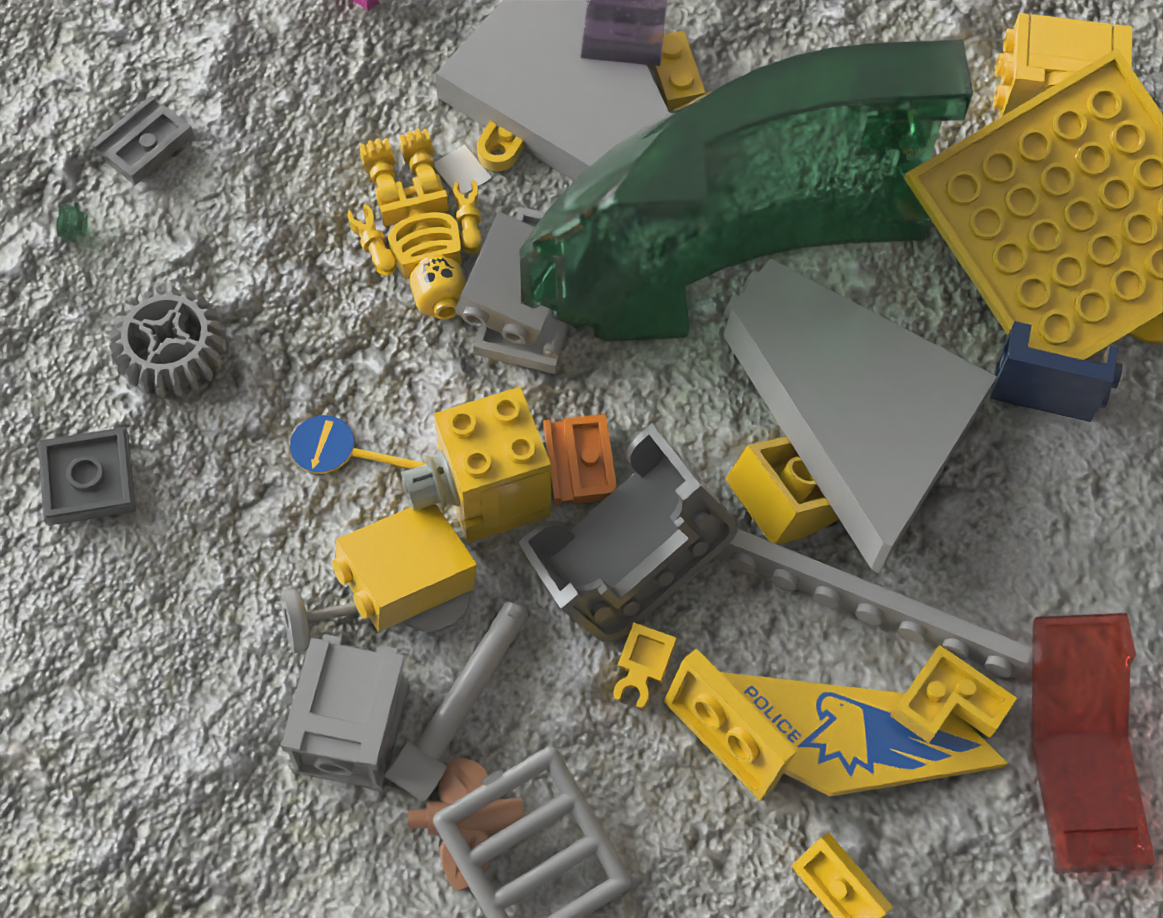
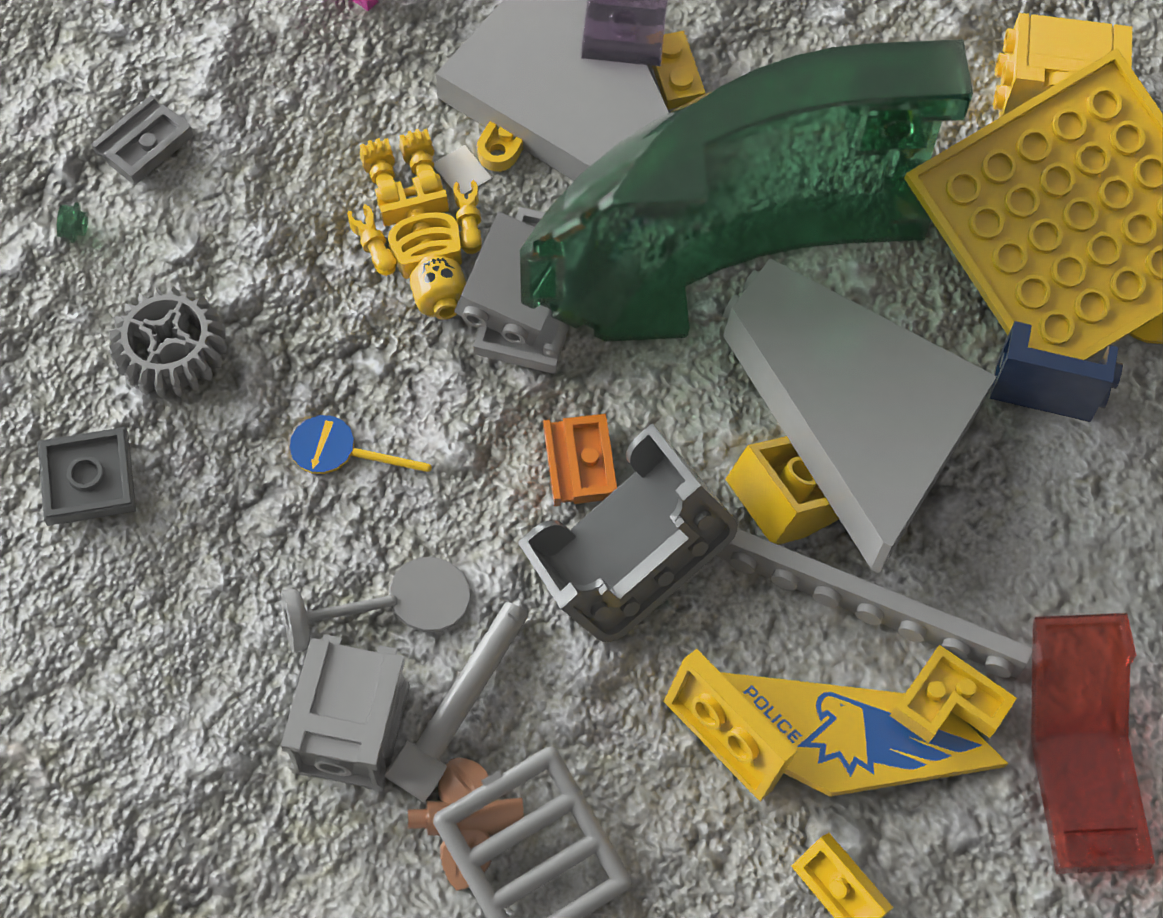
(404, 565): yellow brick -> none
(486, 466): yellow piece -> none
(645, 658): yellow plate -> none

